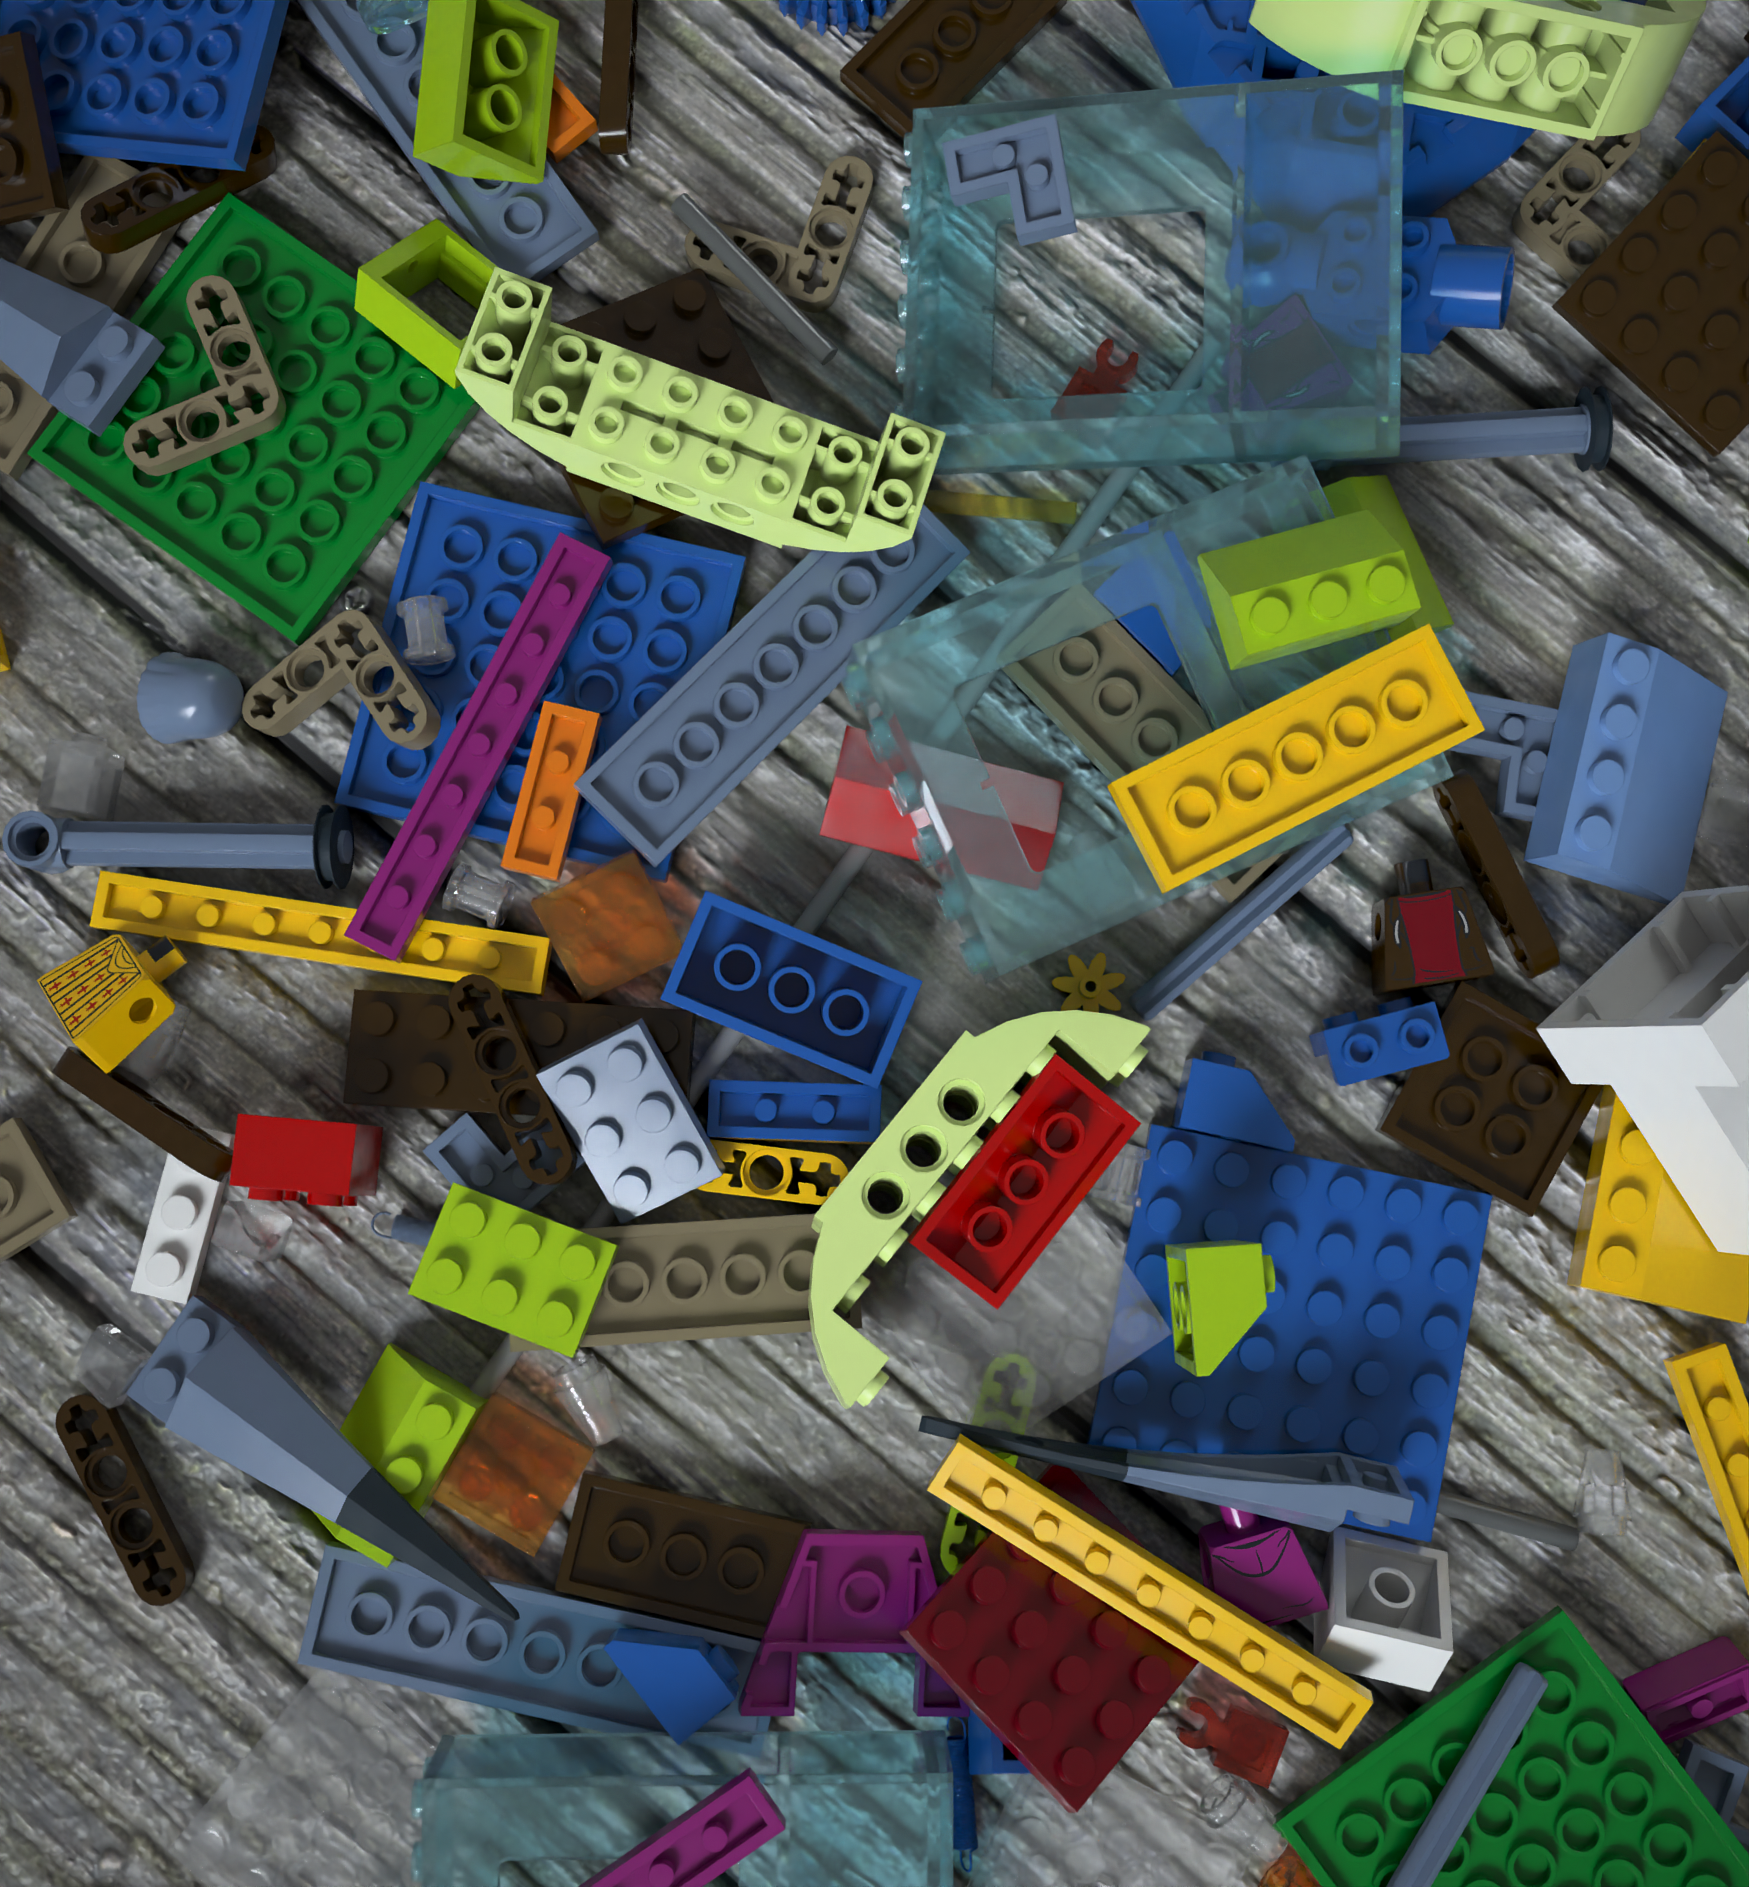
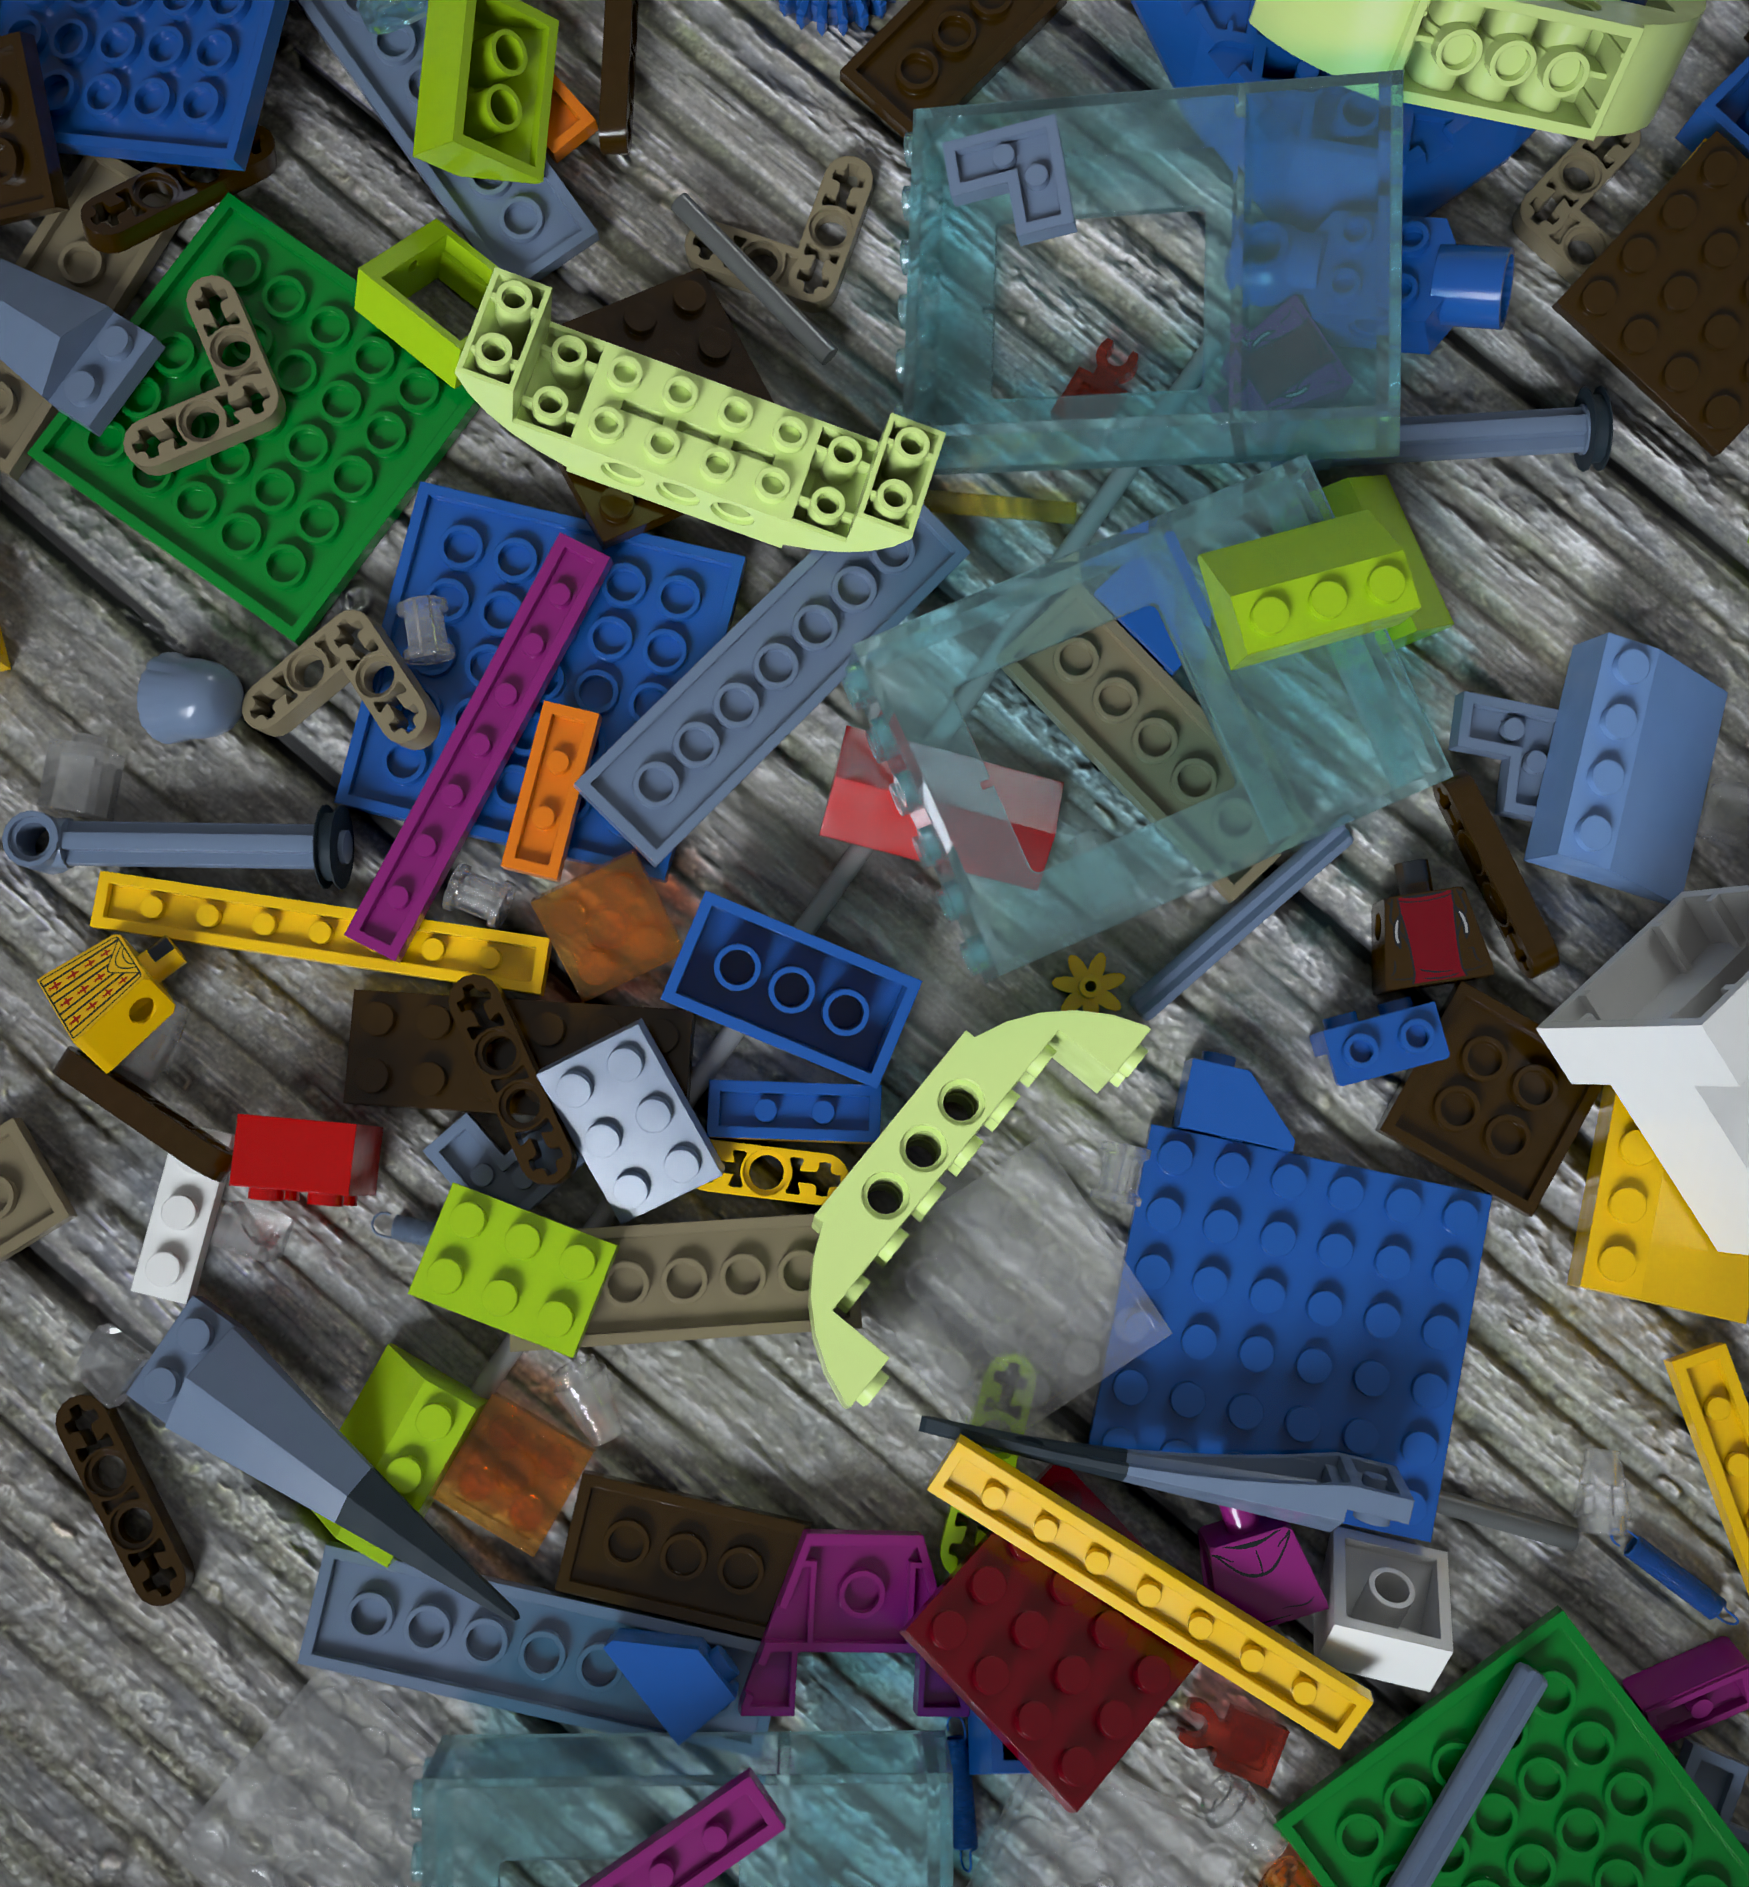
(1024, 1181): red slope -> none
(1215, 1298): lime slope -> none
(1295, 758): yellow plate -> none
(1675, 1578): none -> blue piece

